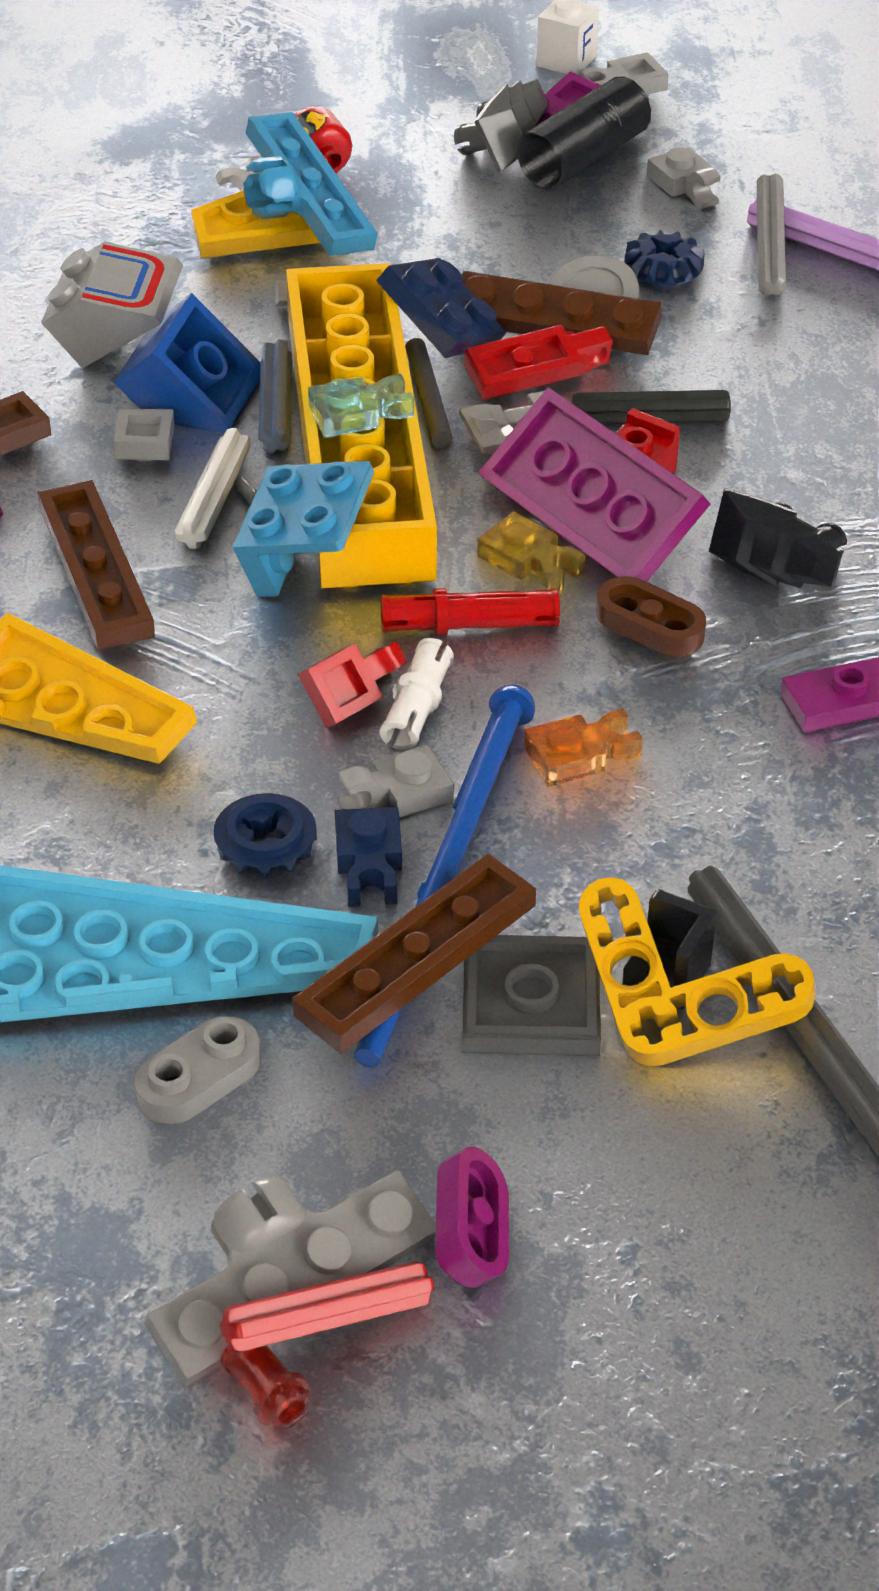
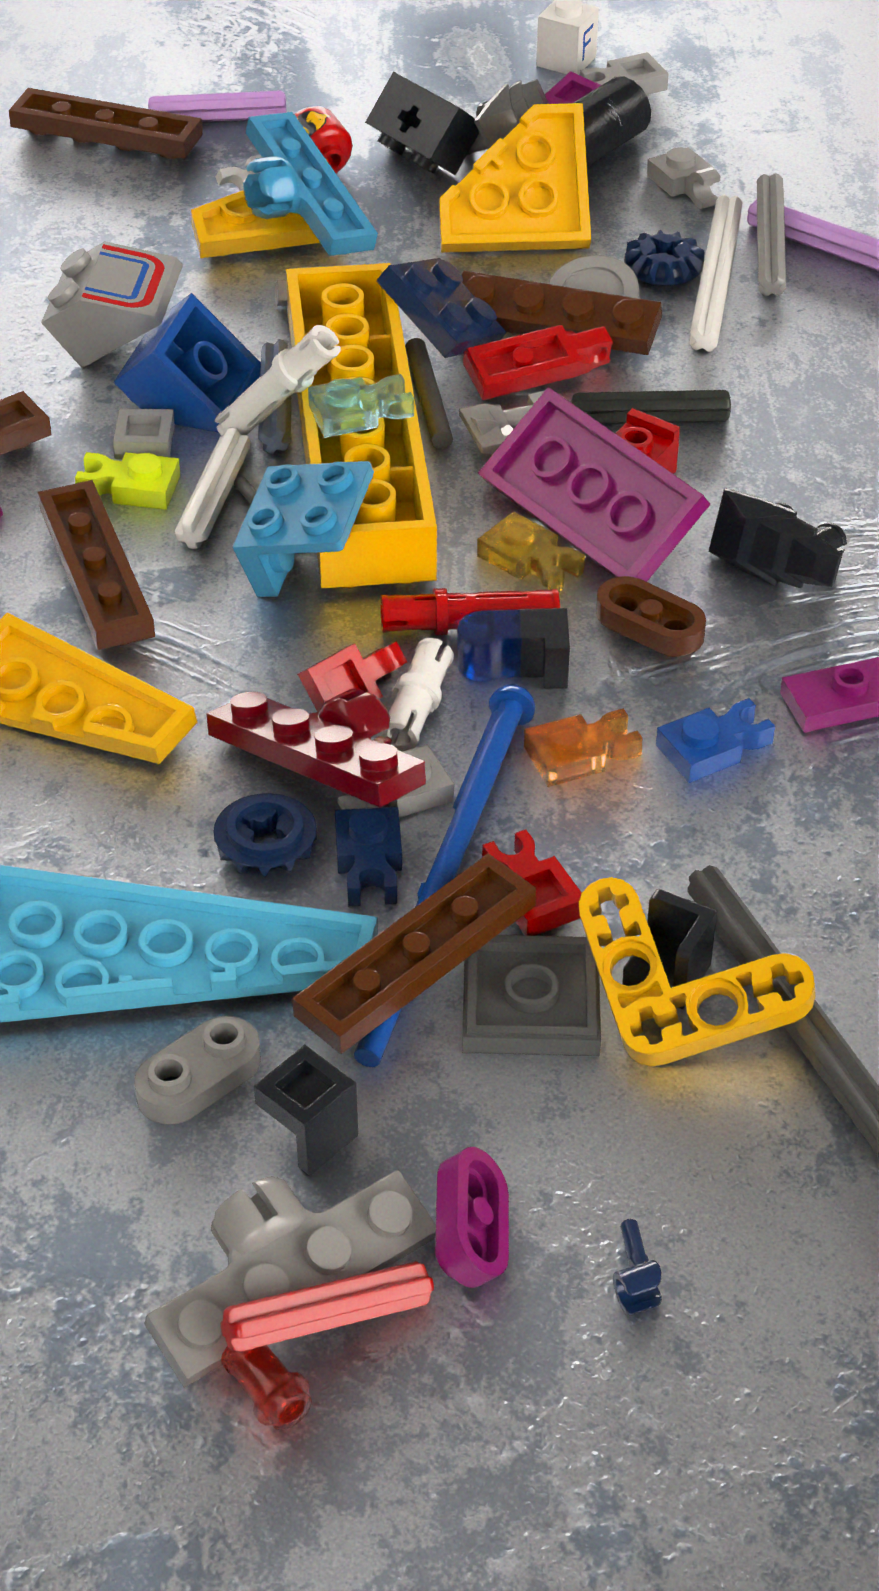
(106, 123): none -> reddish brown plate
(135, 480): none -> neon yellow plate
(221, 106): none -> lavender axle
(290, 373): none -> white pin
(312, 1103): none -> black panel
(325, 744): none -> dark red plate
(424, 124): none -> black brick
(515, 645): none -> leg
(524, 189): none -> yellow plate
(555, 890): none -> red plate
(638, 1284): none -> dark blue hand
(711, 743): none -> blue plate
(716, 273): none -> white axle

